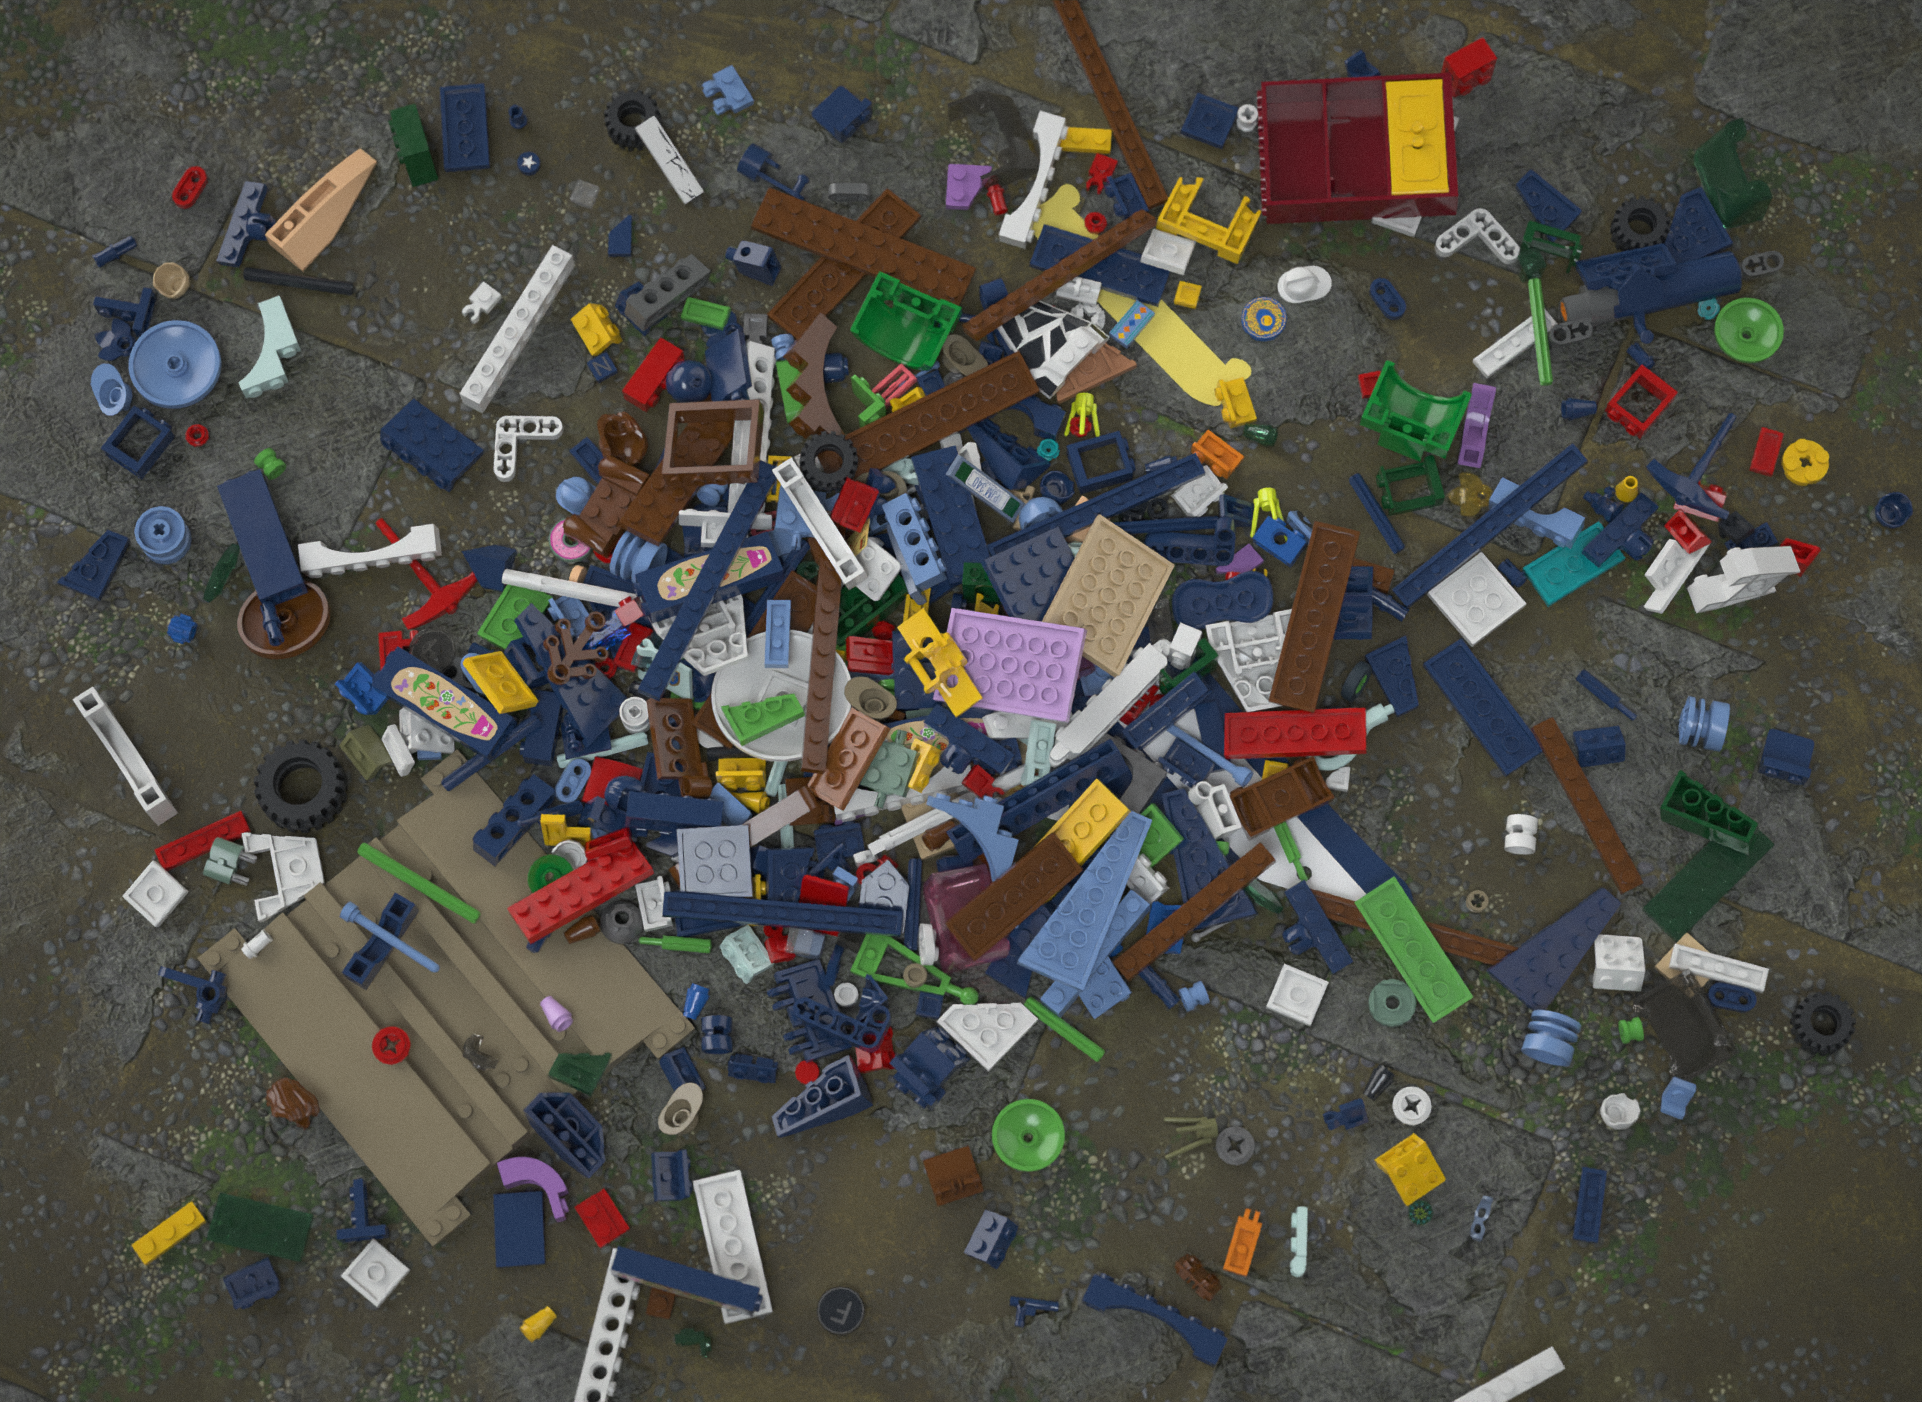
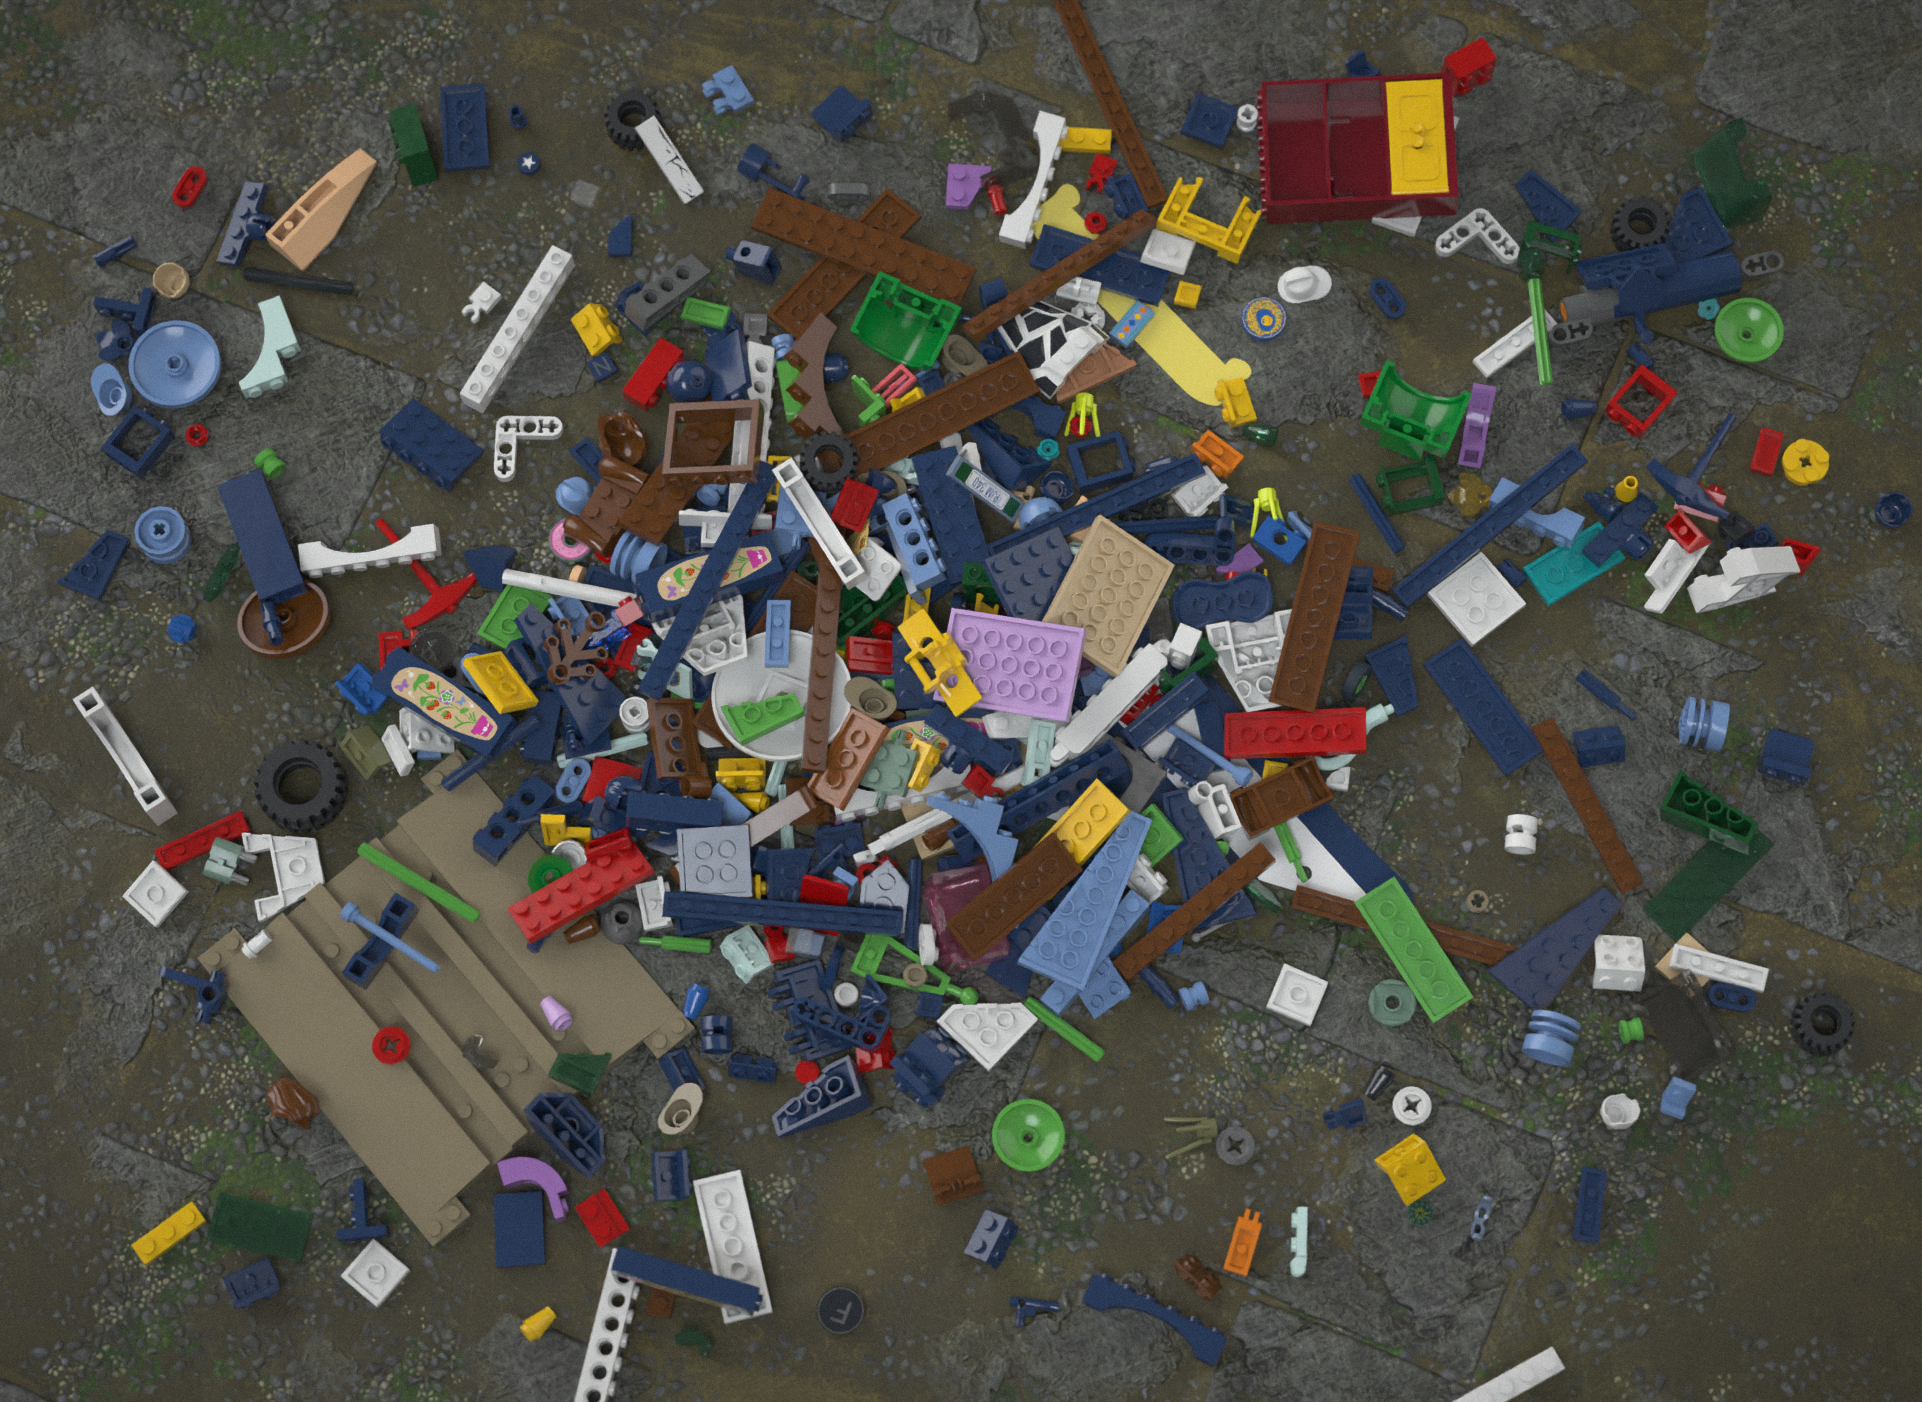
(1314, 929): dark blue plate -> none

